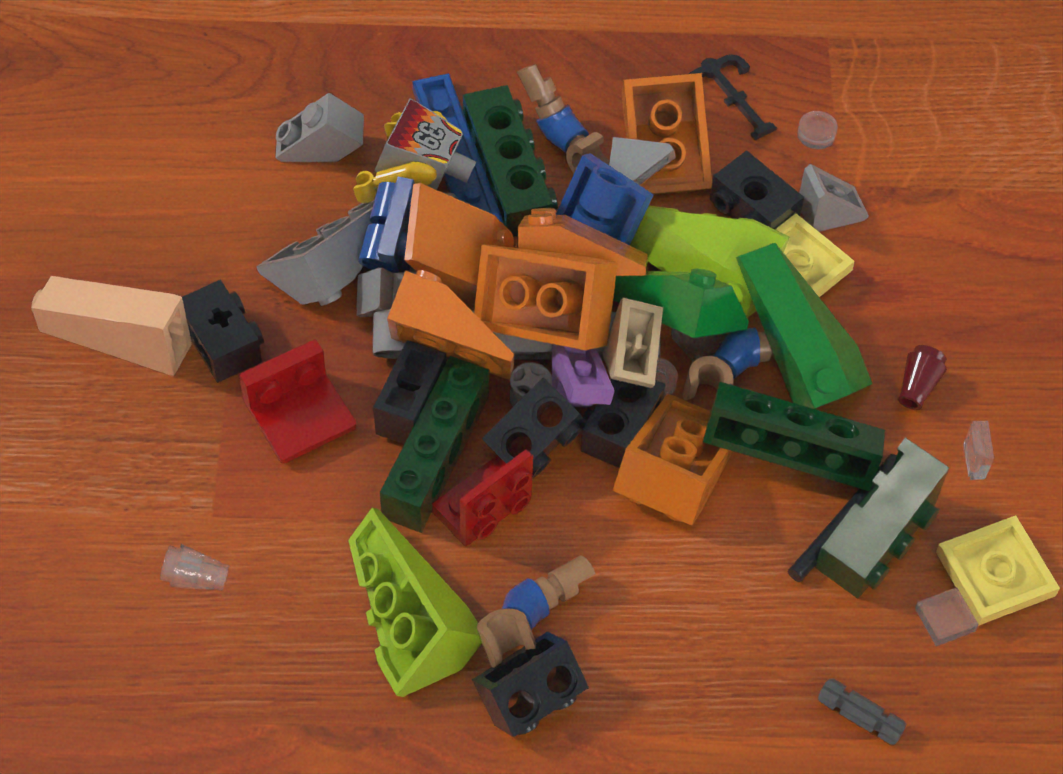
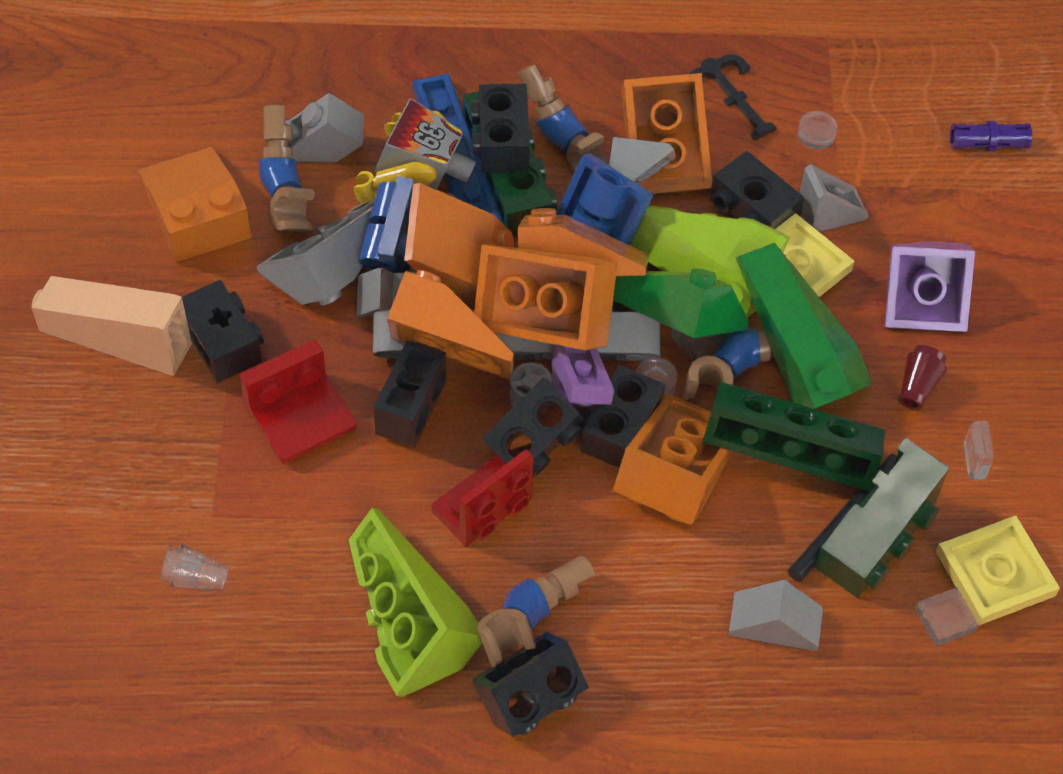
(196, 203): none -> orange slope
(280, 174): none -> medium nougat piece
(435, 444): dark green brick -> none
(503, 127): none -> black brick
(634, 343): tan slope -> none
(777, 616): none -> light grey slope
(862, 711): dark grey axle -> none
(929, 286): none -> medium lavender slope
(990, 136): none -> dark purple pin

